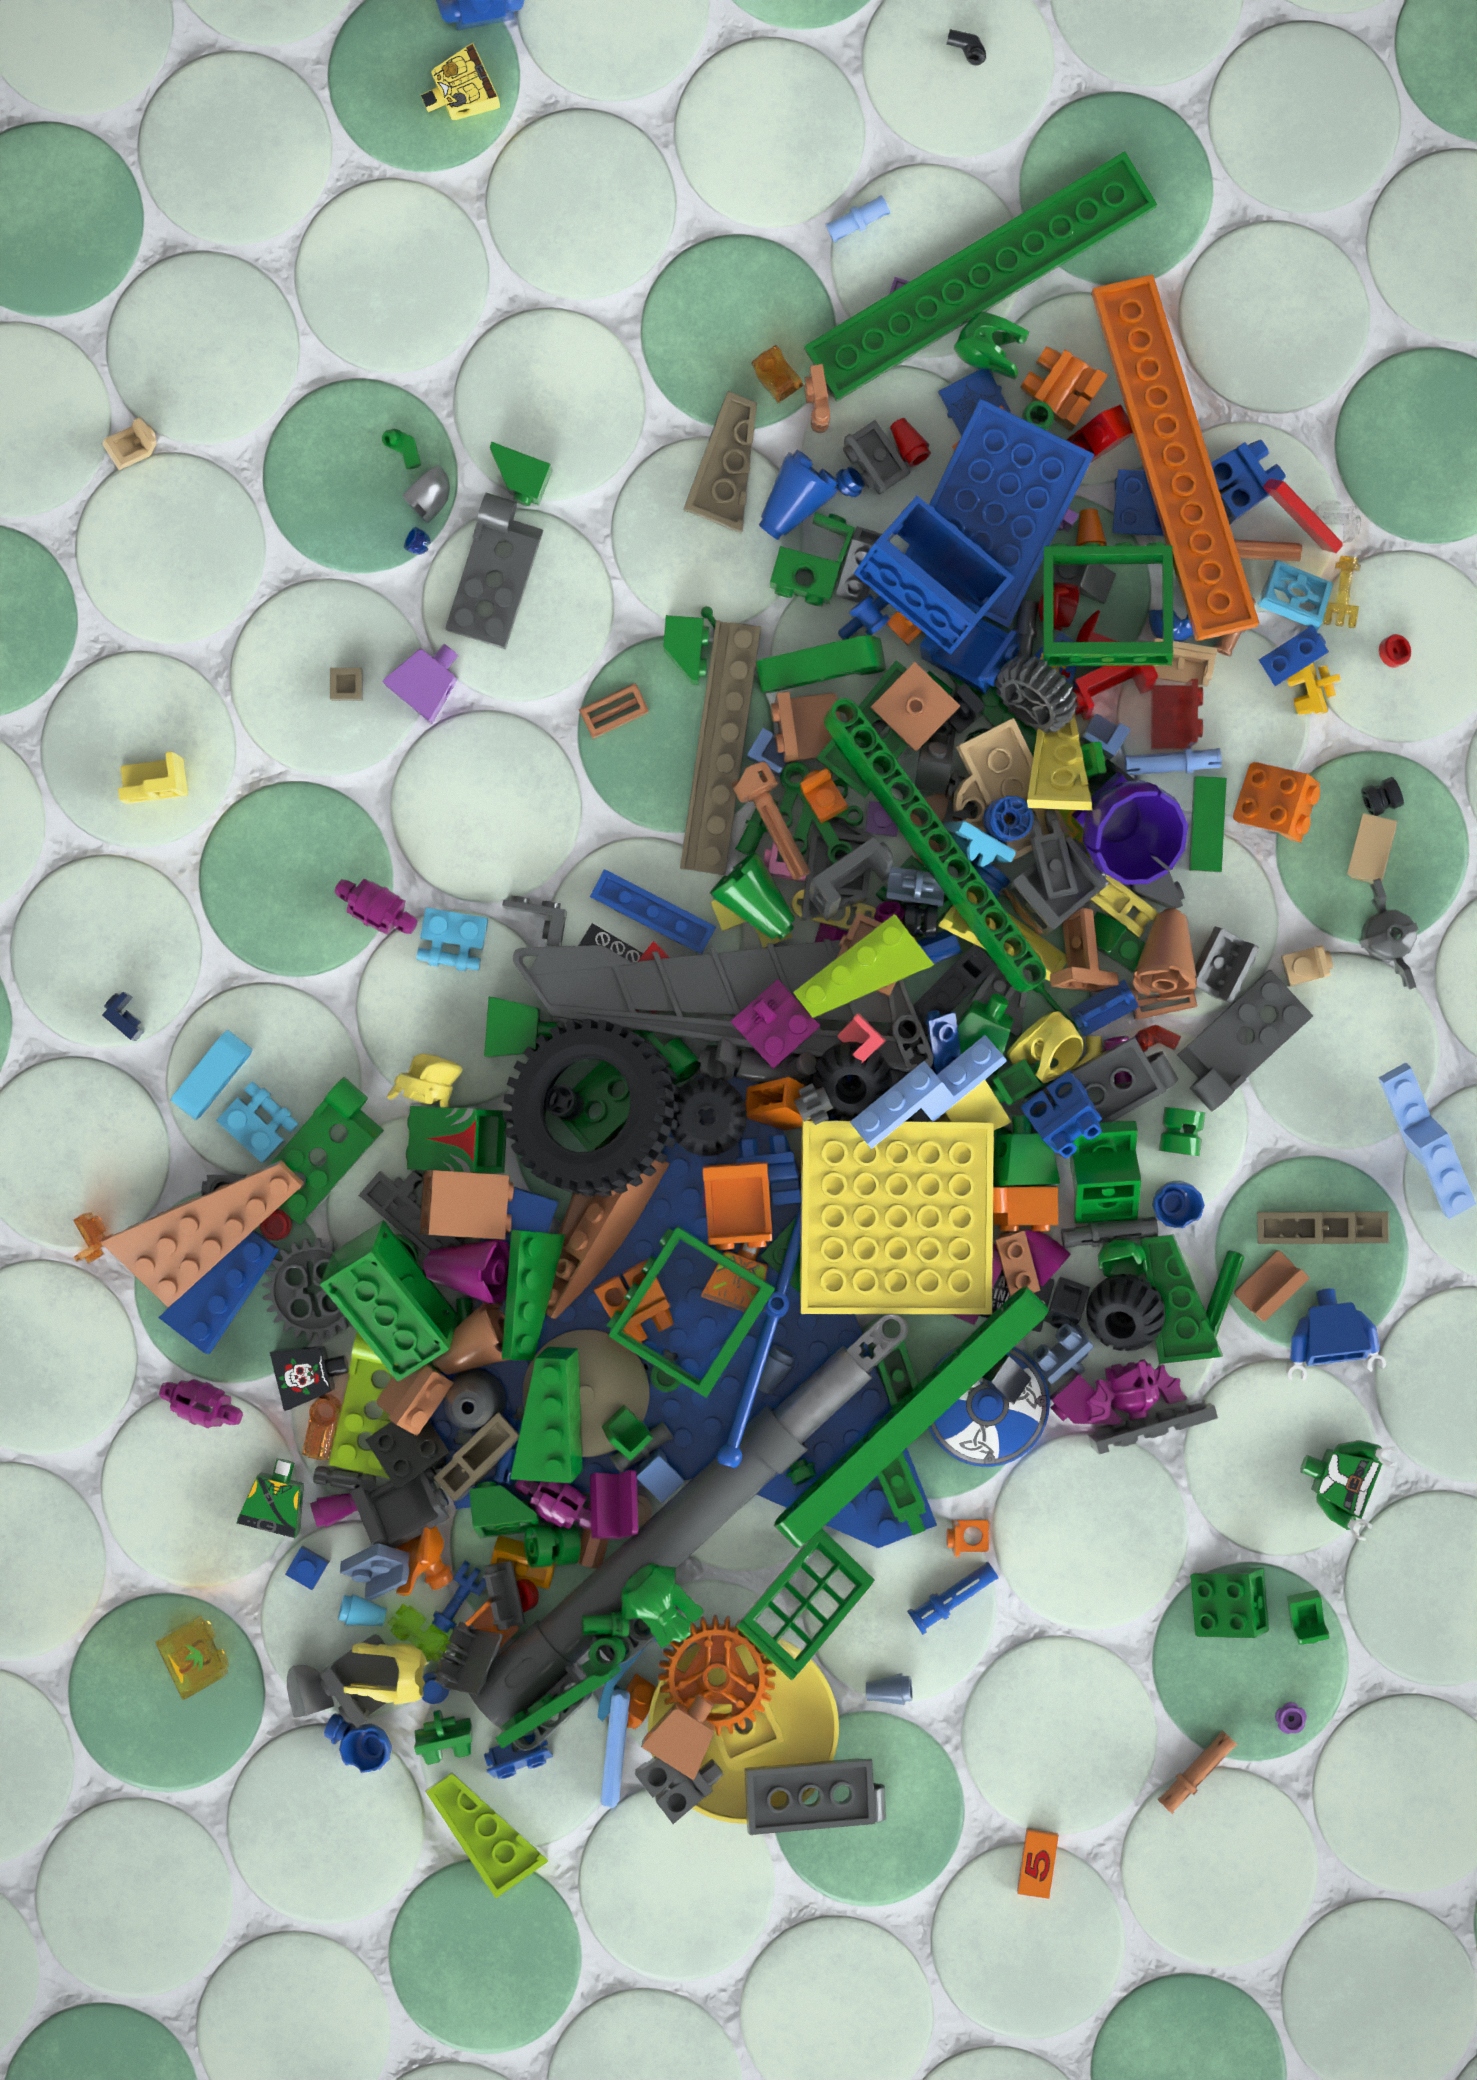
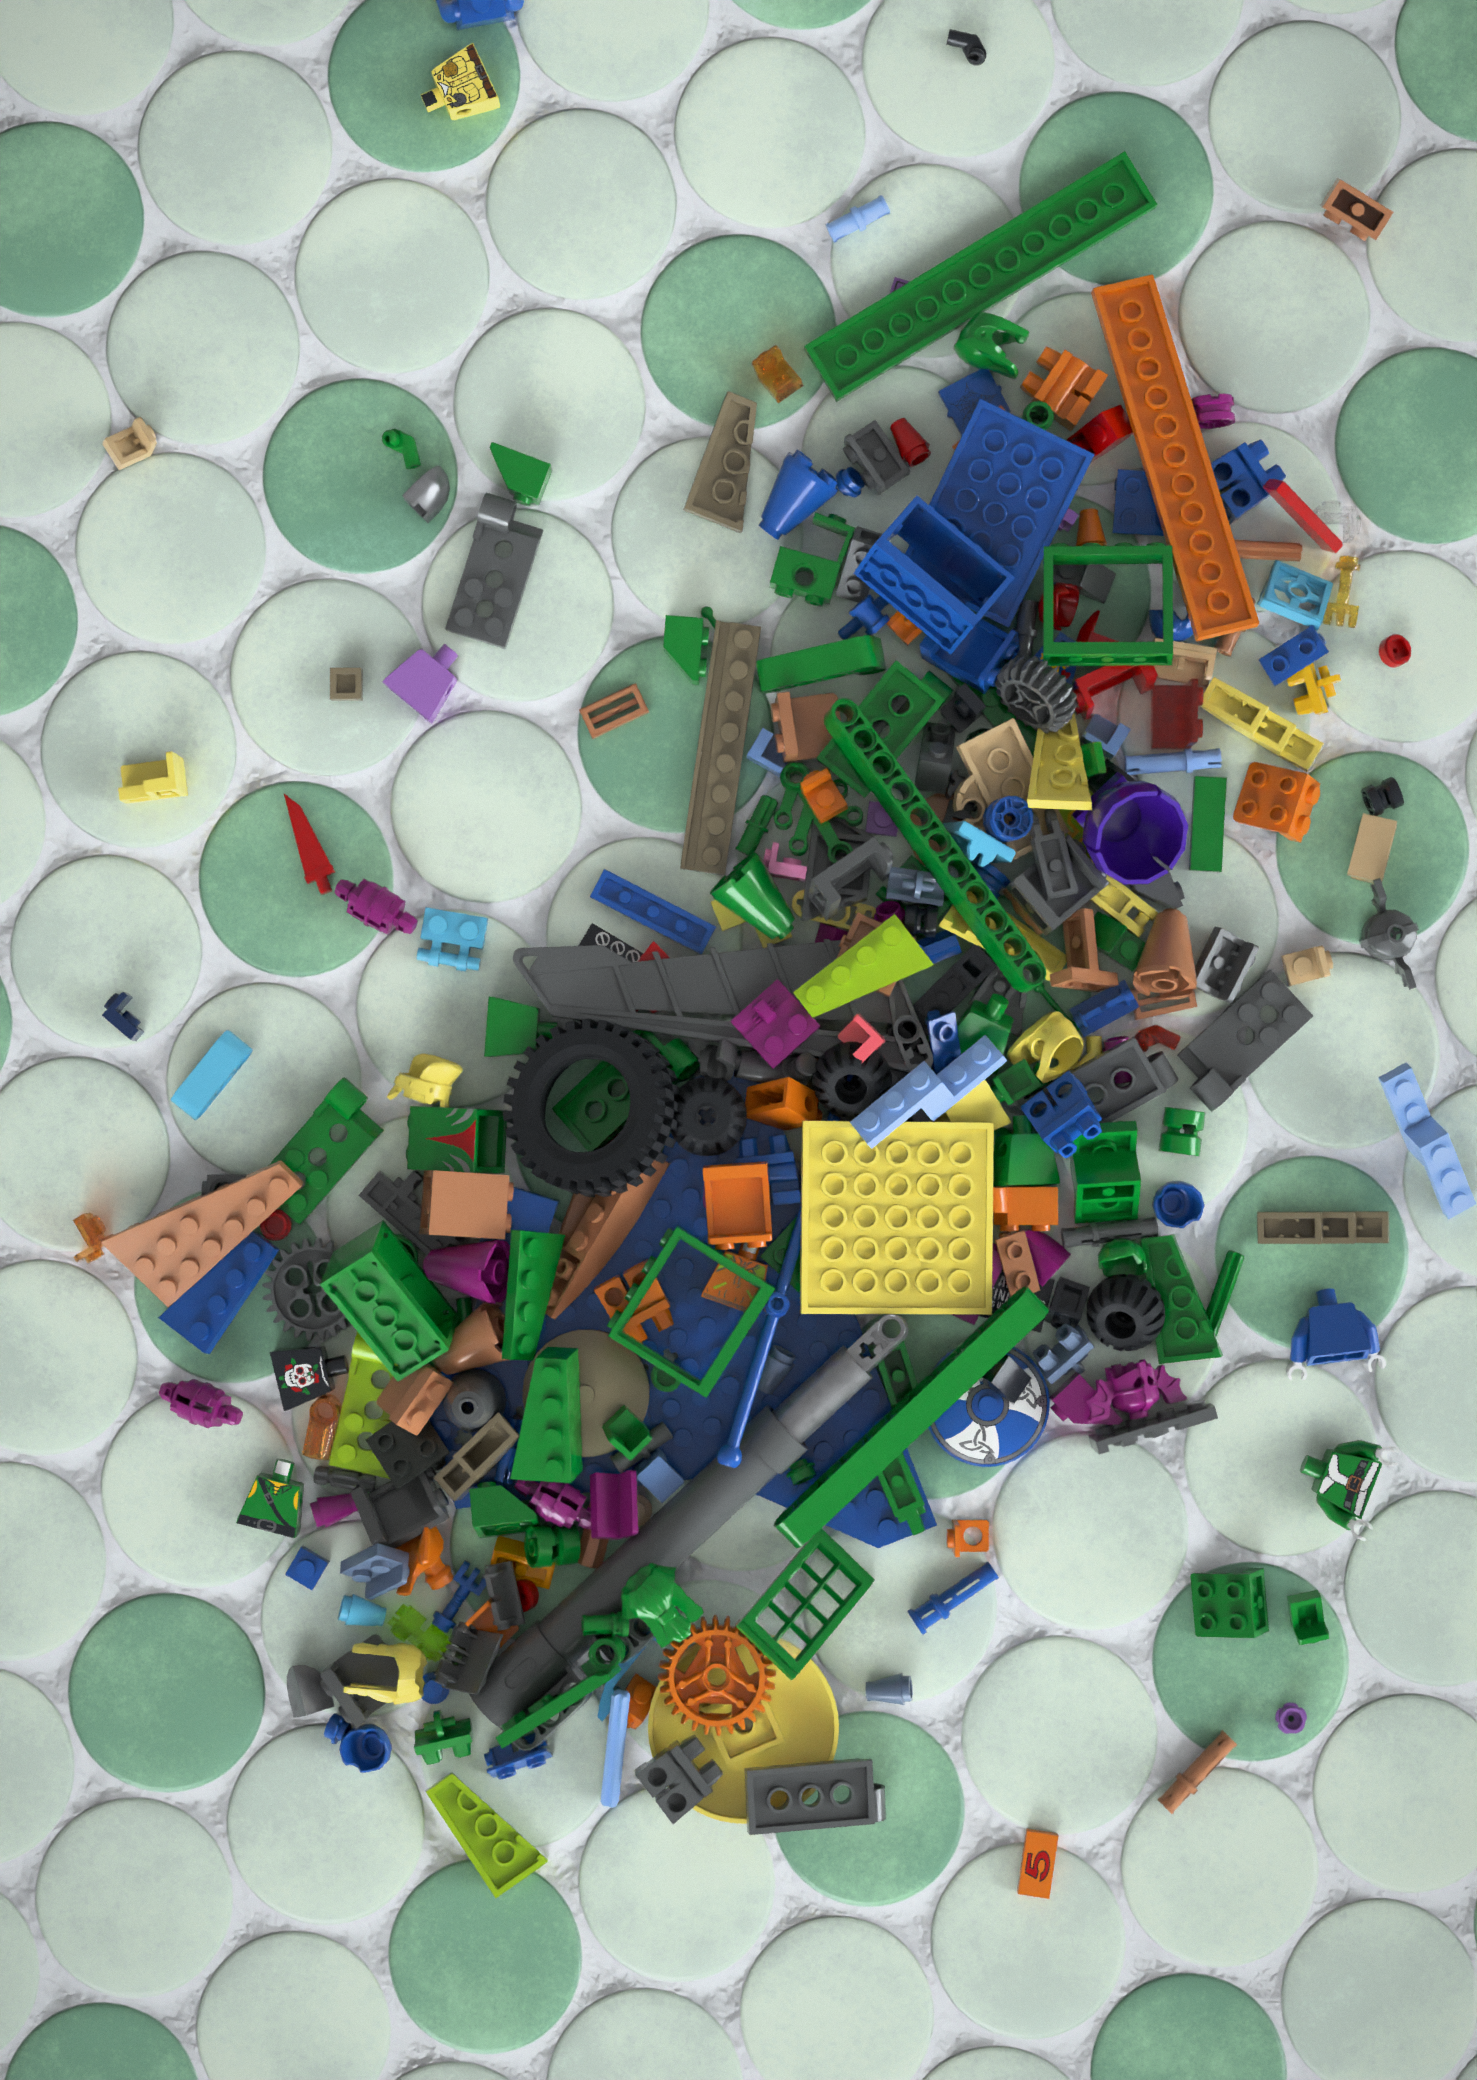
(192, 1656): clear yellow slope -> none
(251, 1129): medium azure plate -> none
(313, 858): none -> red bar
(416, 541): clear blue hinge -> none
(553, 929): dark grey bracket -> none
(558, 1099): black wheel -> none
(682, 1736): nougat torso -> none
(757, 789): nougat piece -> none
(813, 1104): dark grey gear -> none
(816, 393): nougat plate -> none
(915, 707): nougat plate -> none
(1214, 410): none -> magenta wheel
(1260, 724): none -> light yellow slope
(1270, 1286): nougat panel -> none
(1355, 208): none -> nougat brick

